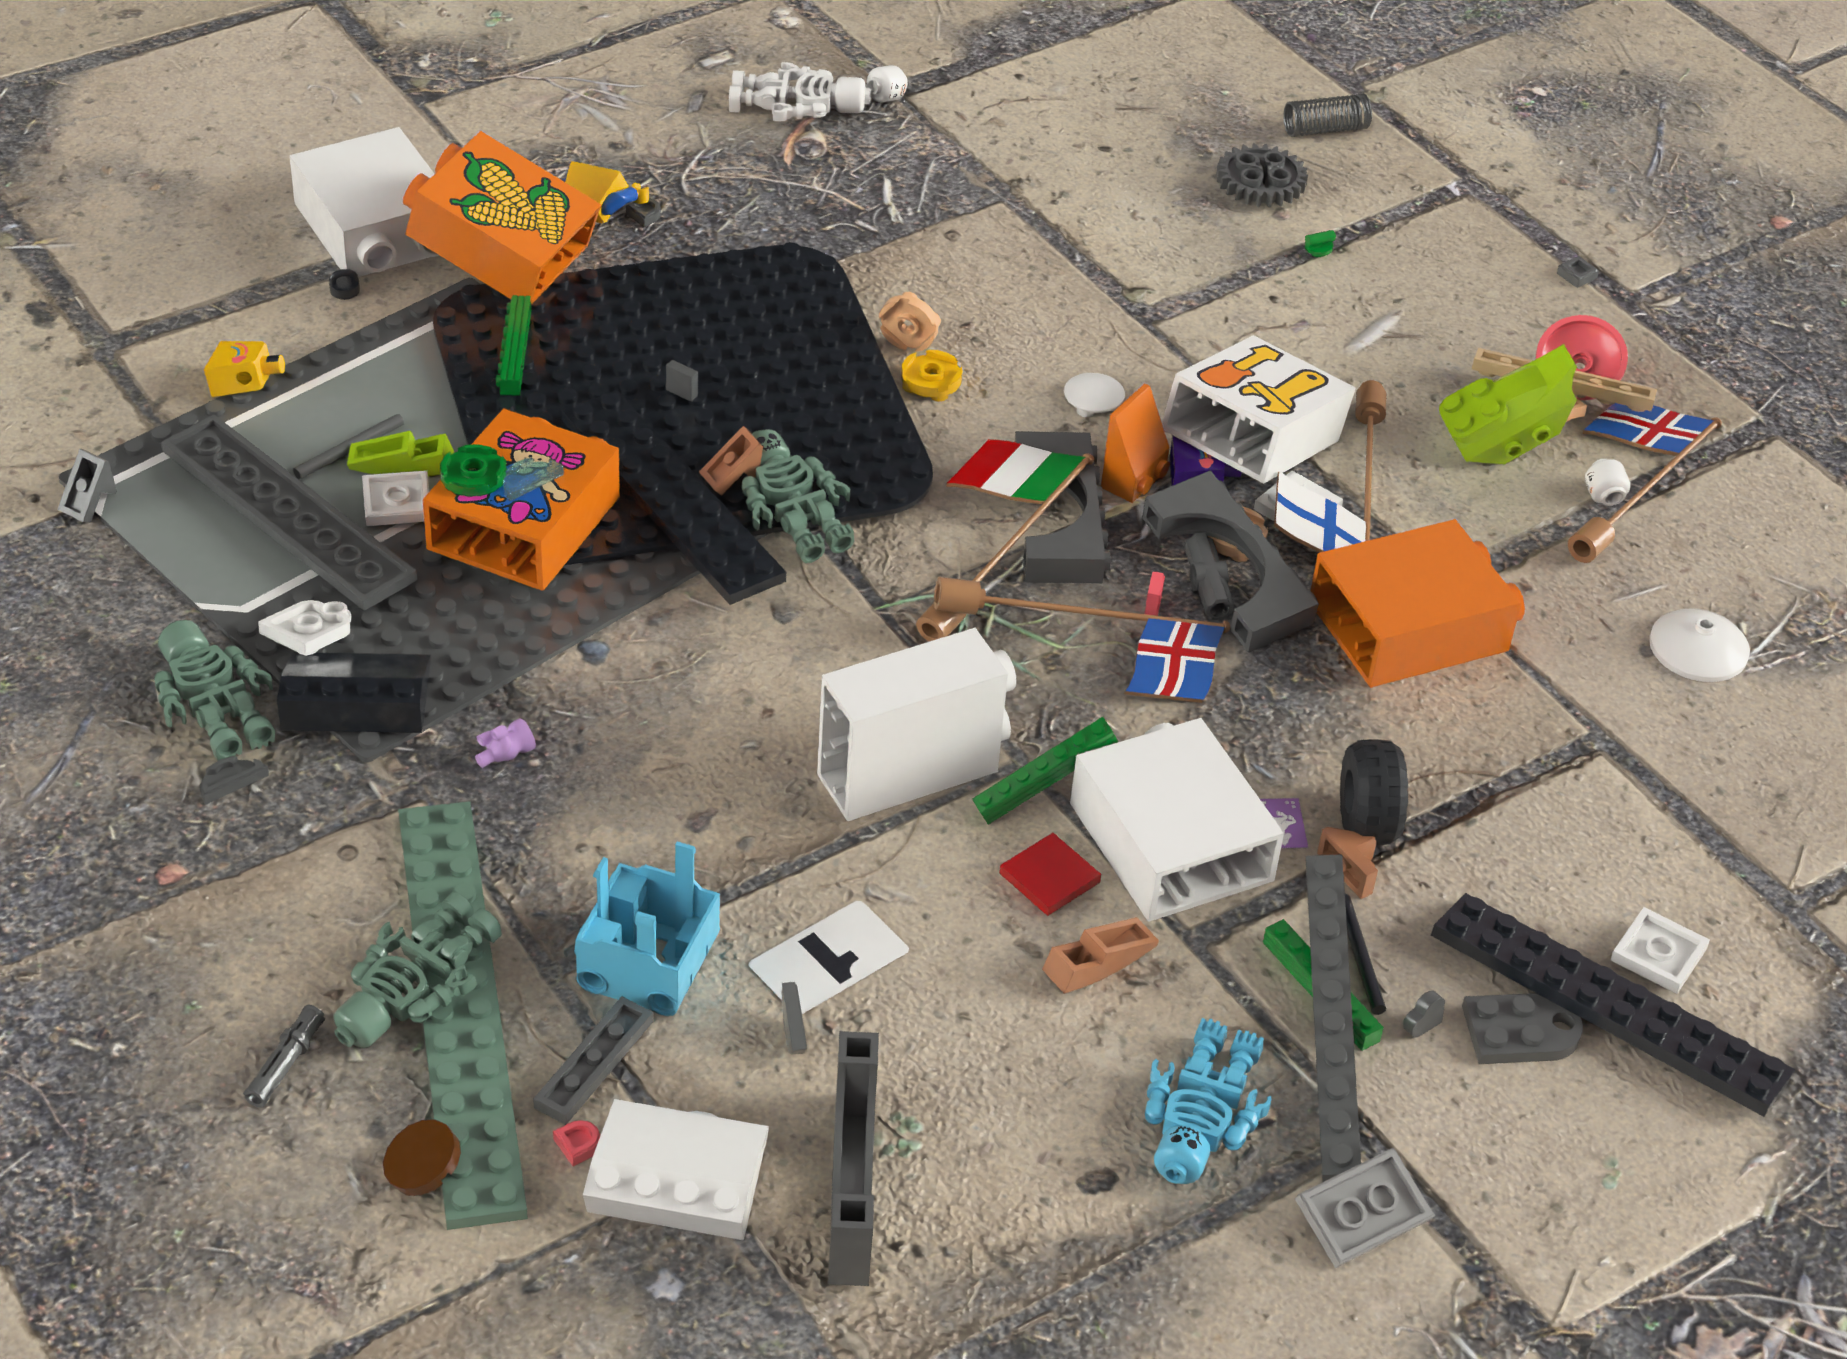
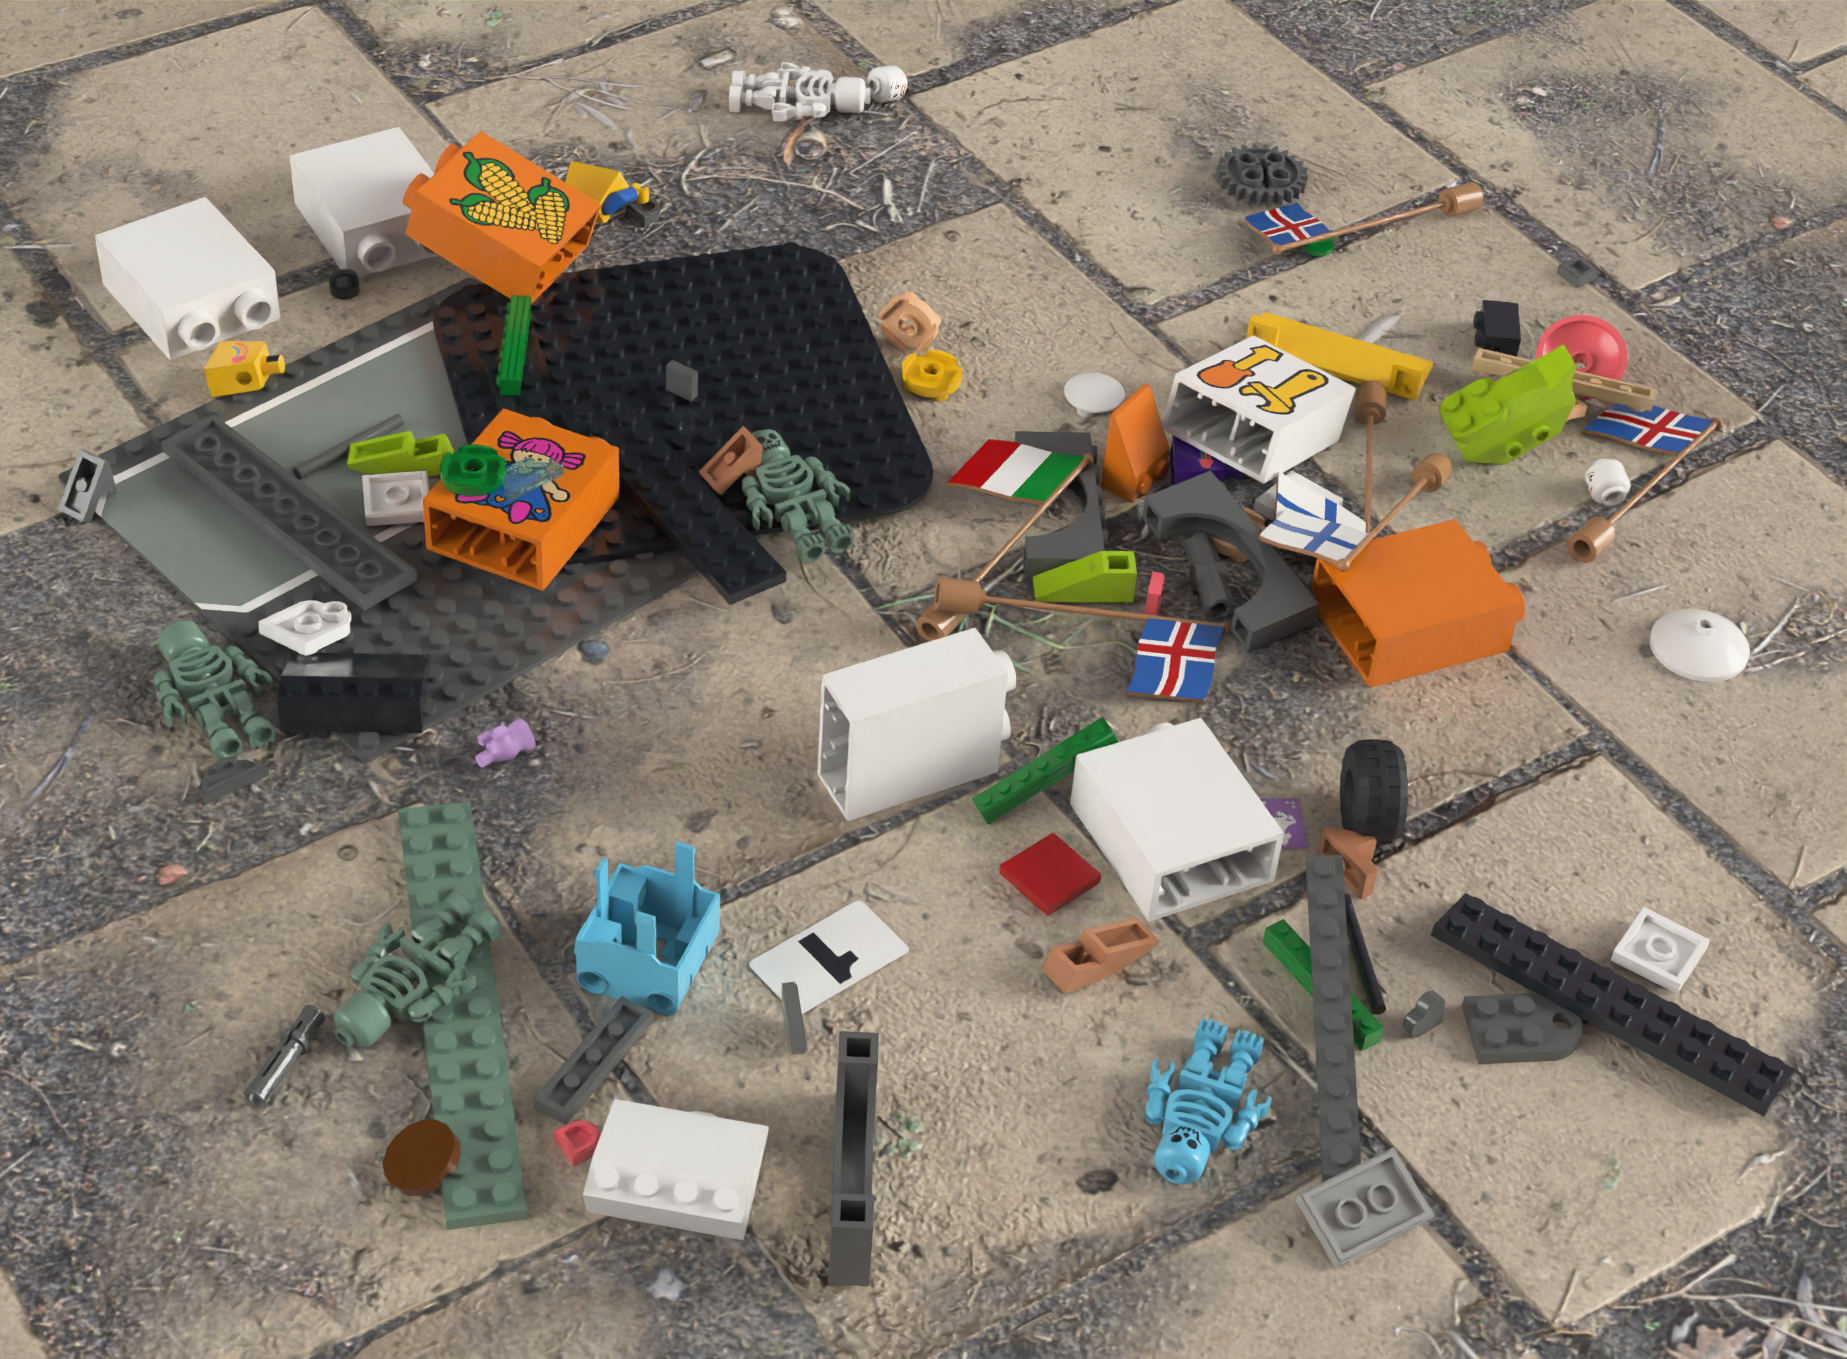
(188, 278): none -> white brick
(1095, 578): none -> lime slope
(1294, 227): none -> flag
(1339, 542): none -> flag
(1344, 355): none -> yellow bracket
(1354, 112): dark grey piece -> none
(1498, 327): none -> black hinge

